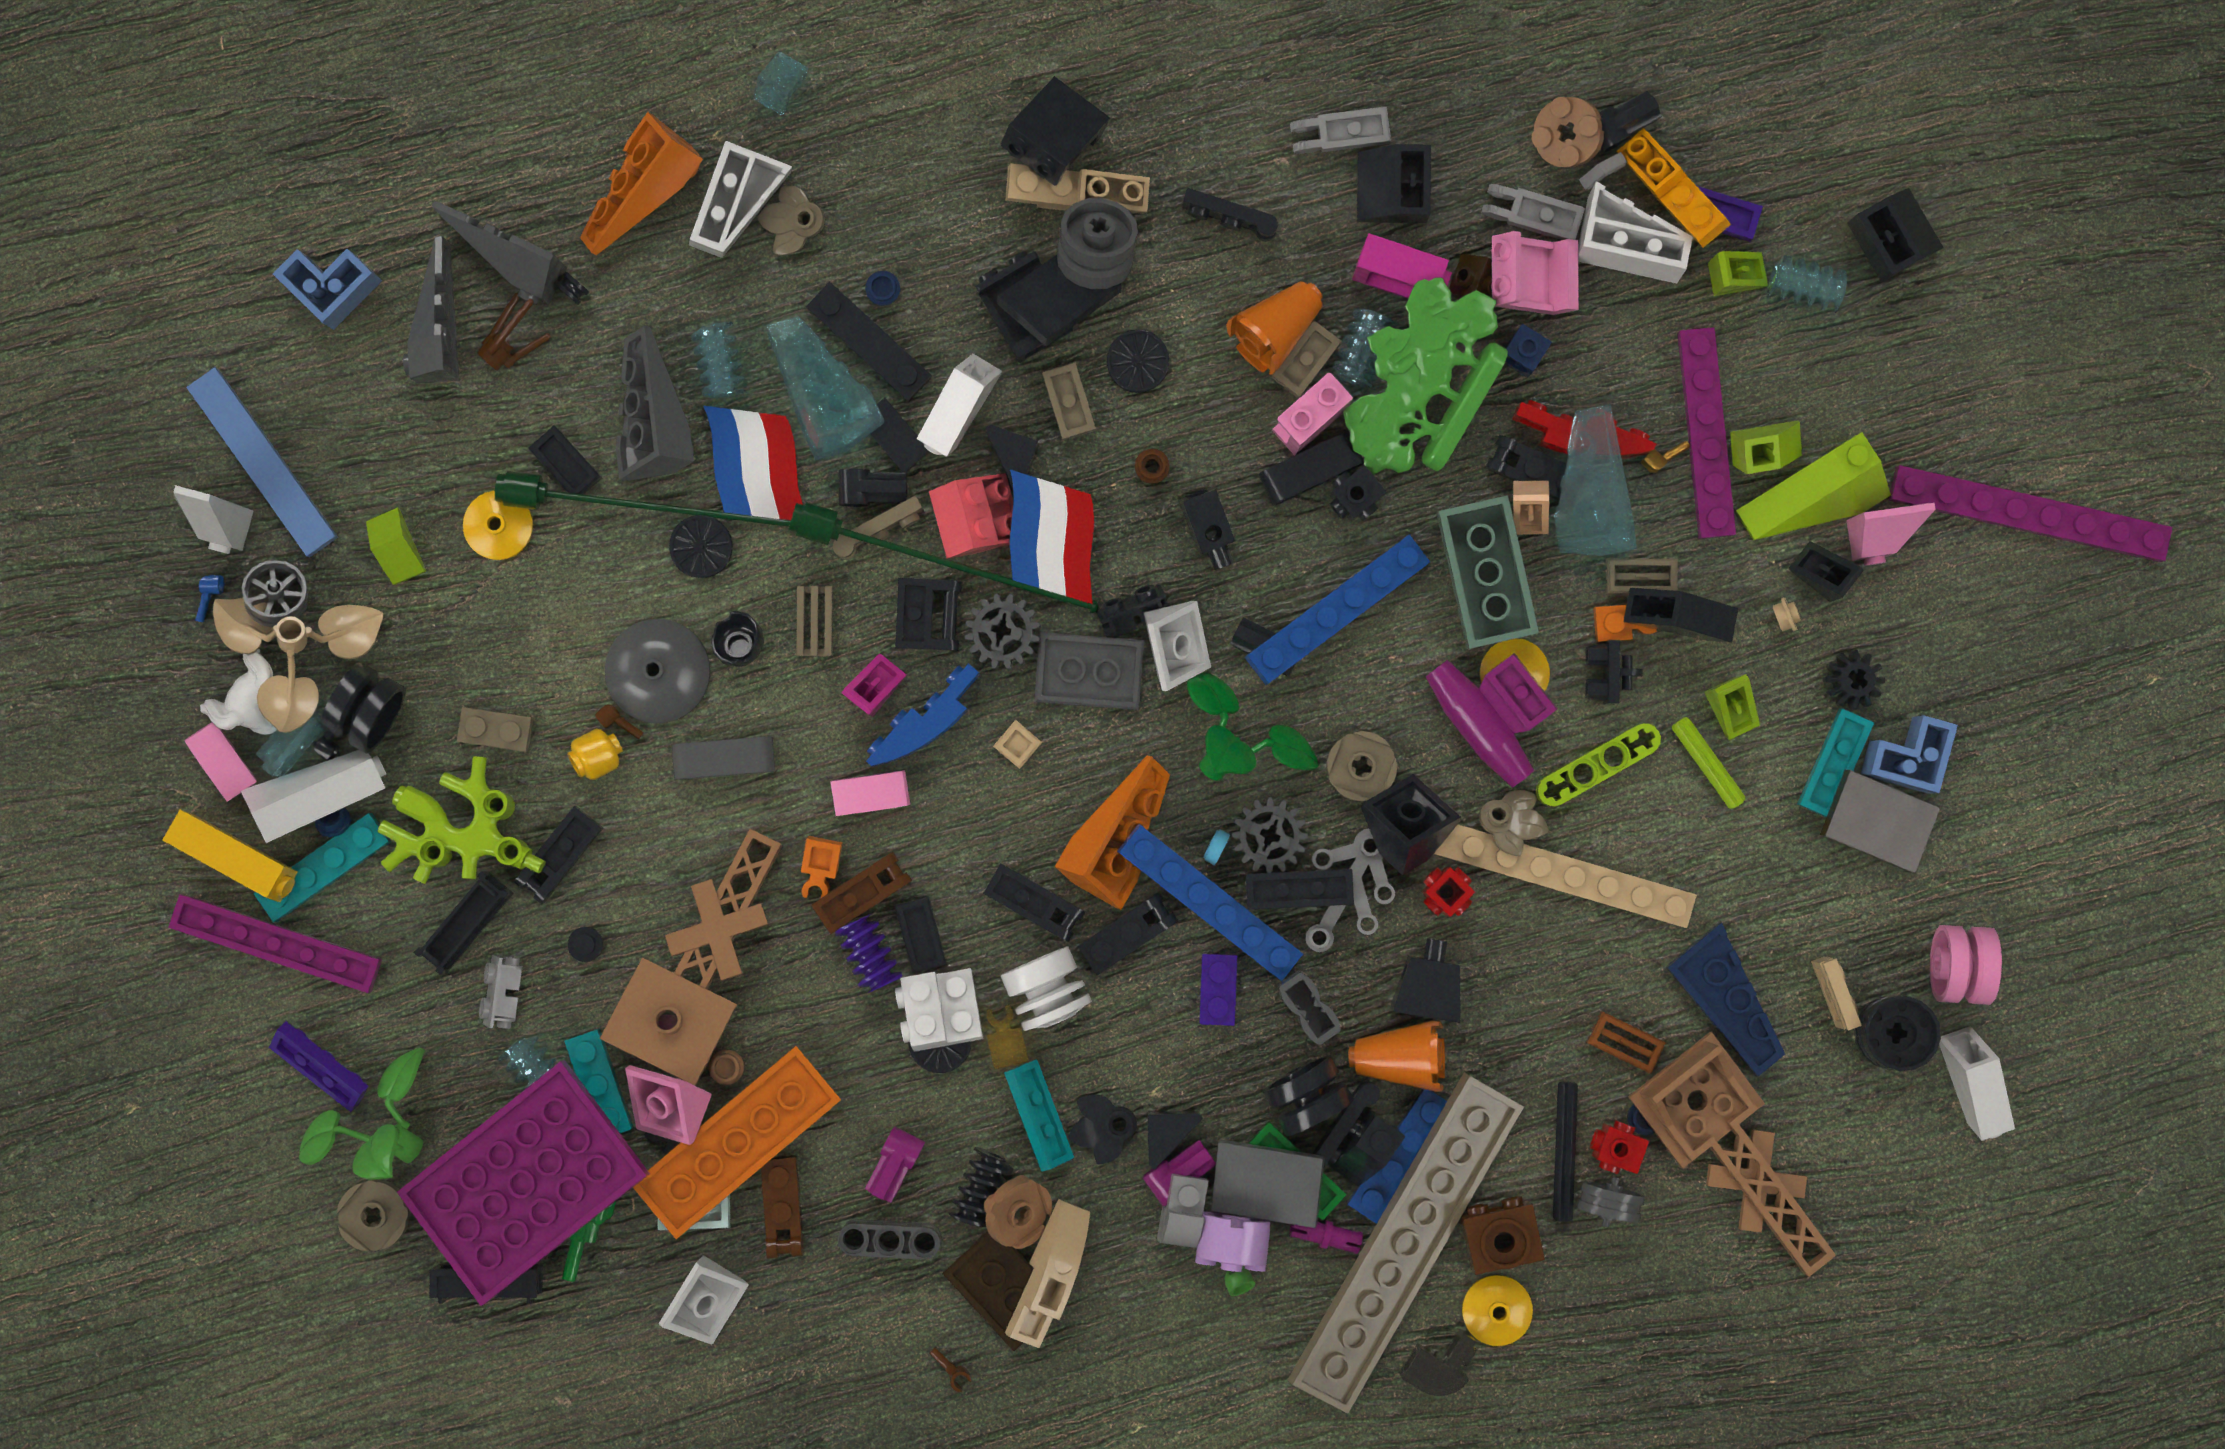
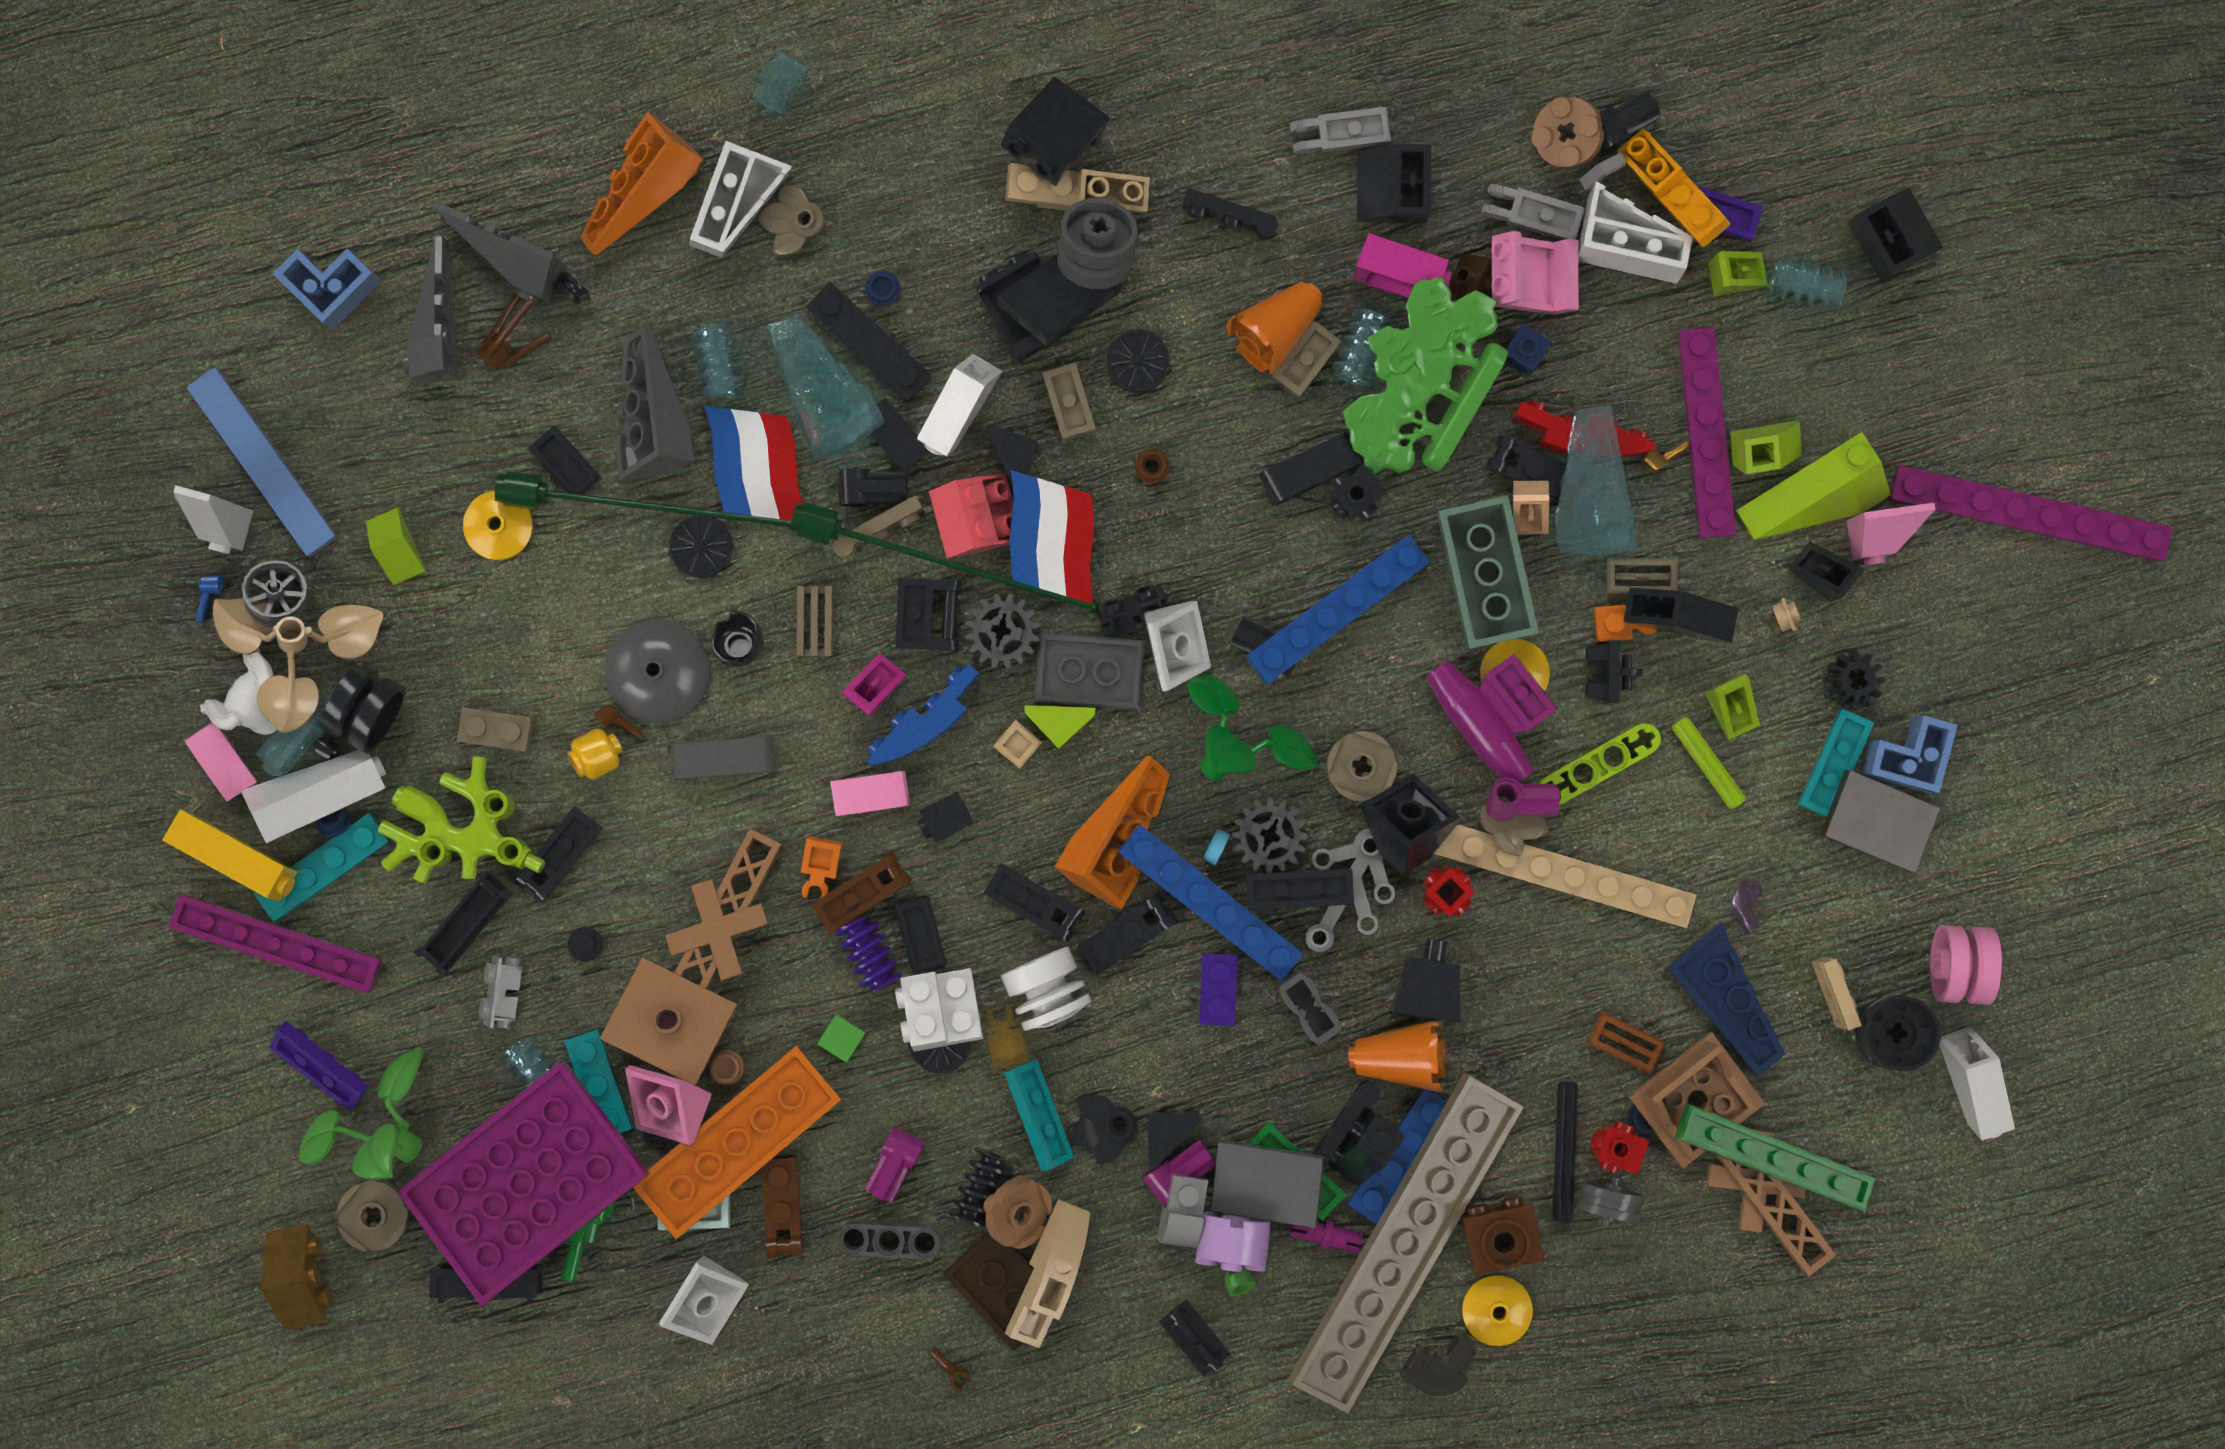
(293, 1277): none -> pearl gold brick
(841, 1038): none -> bright green tile
(945, 817): none -> black brick
(1060, 722): none -> lime slope
(1195, 1338): none -> black hinge
(1201, 511): black torso -> none
(1305, 1089): black wheel -> none
(1312, 413): bright pink panel -> none
(1523, 798): none -> magenta piece
(1743, 903): none -> clear purple arm
(1775, 1158): none -> green tile

